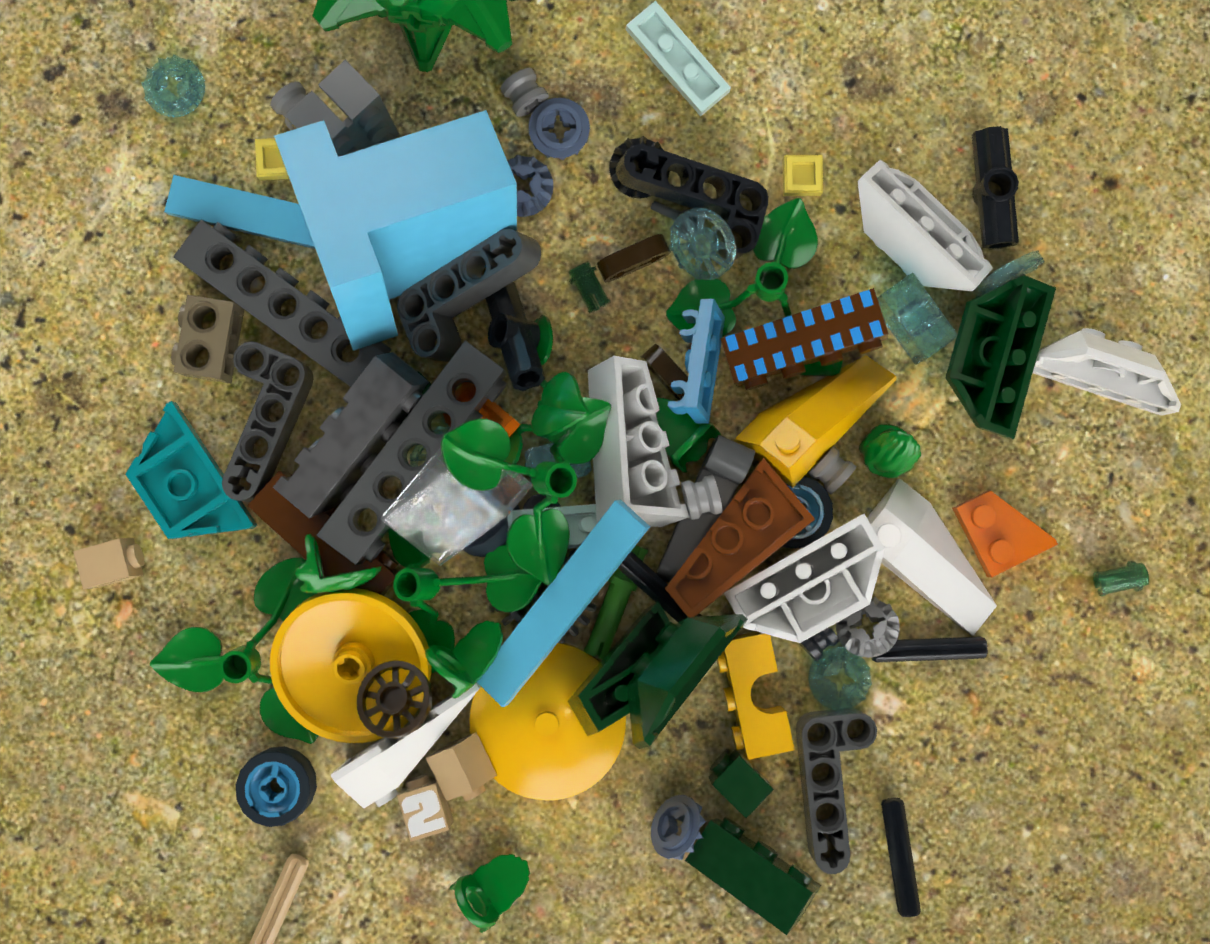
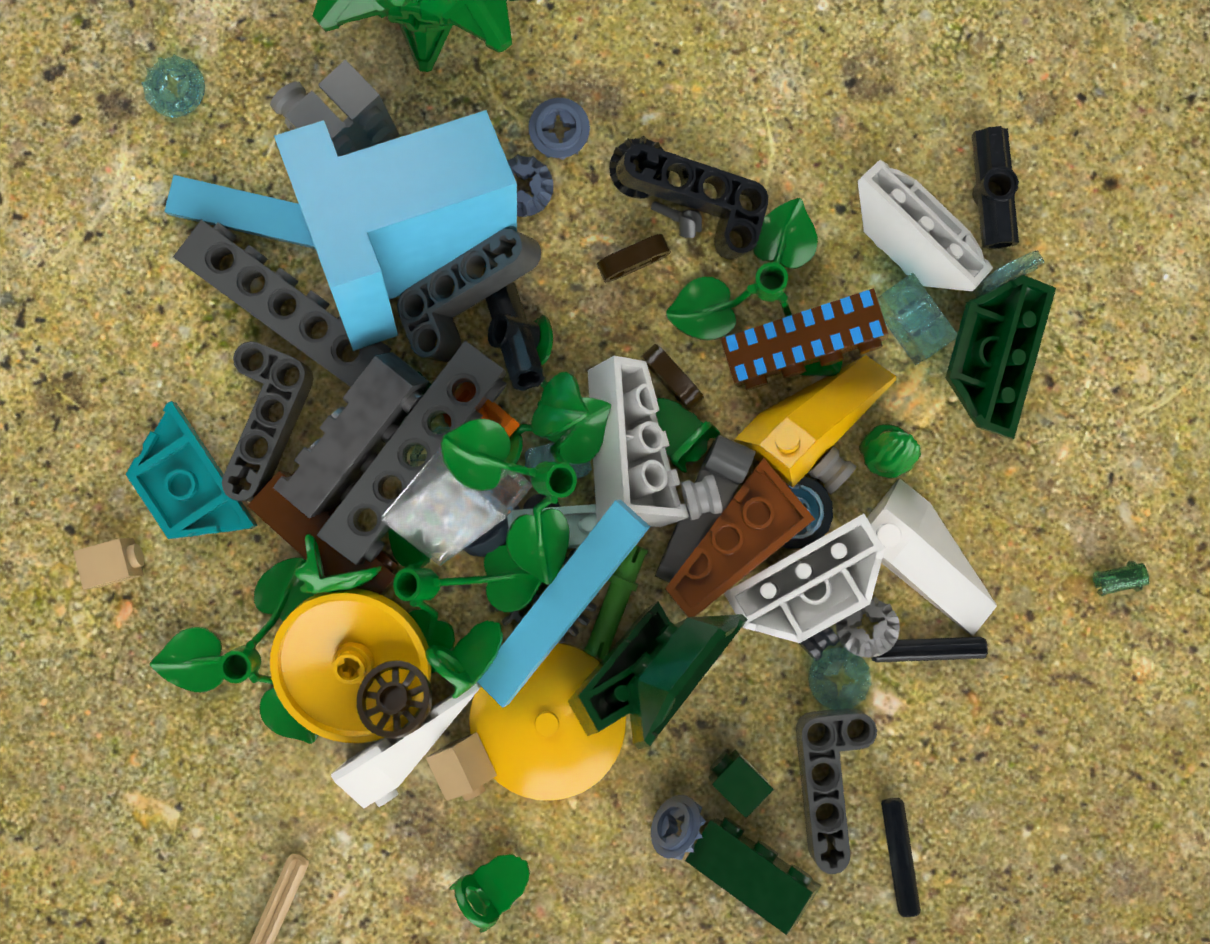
(219, 340): dark tan brick -> none
(269, 160): light yellow tile -> none
(292, 773): wheel -> none
(424, 808): brick -> none
(524, 92): light grey wheel -> none
(588, 284): clear green pin -> none
(651, 584): black axle -> none
(678, 58): light aqua plate -> none
(700, 361): dark azure plate -> none
(702, 244): clear light blue wheel -> none
(759, 730): yellow arch -> none
(802, 175): light yellow tile -> none
(1000, 533): orange wing -> none
(1109, 370): white wedge -> none

